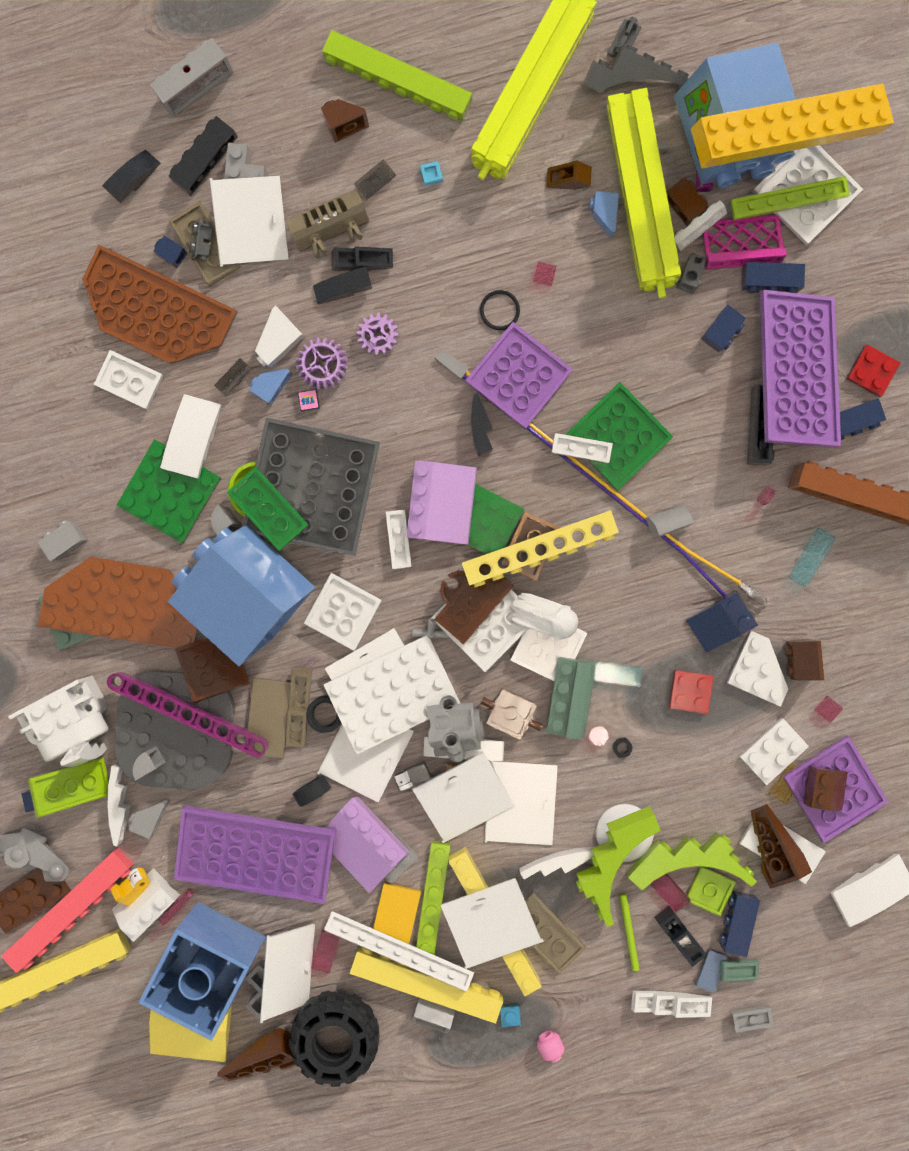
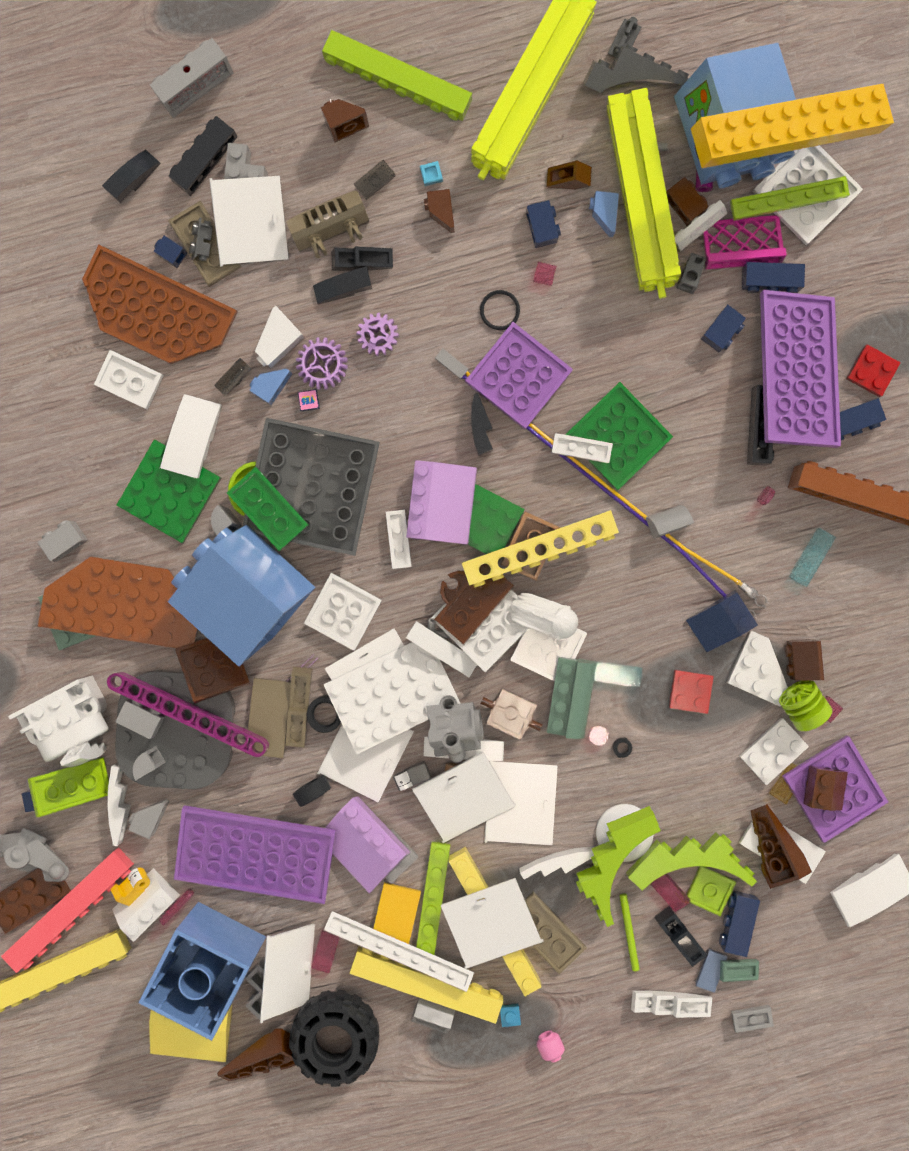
(140, 719): none -> light grey brick
(440, 208): none -> reddish brown slope
(441, 649): none -> white slope
(542, 224): none -> dark blue brick
(805, 705): none -> lime wheel

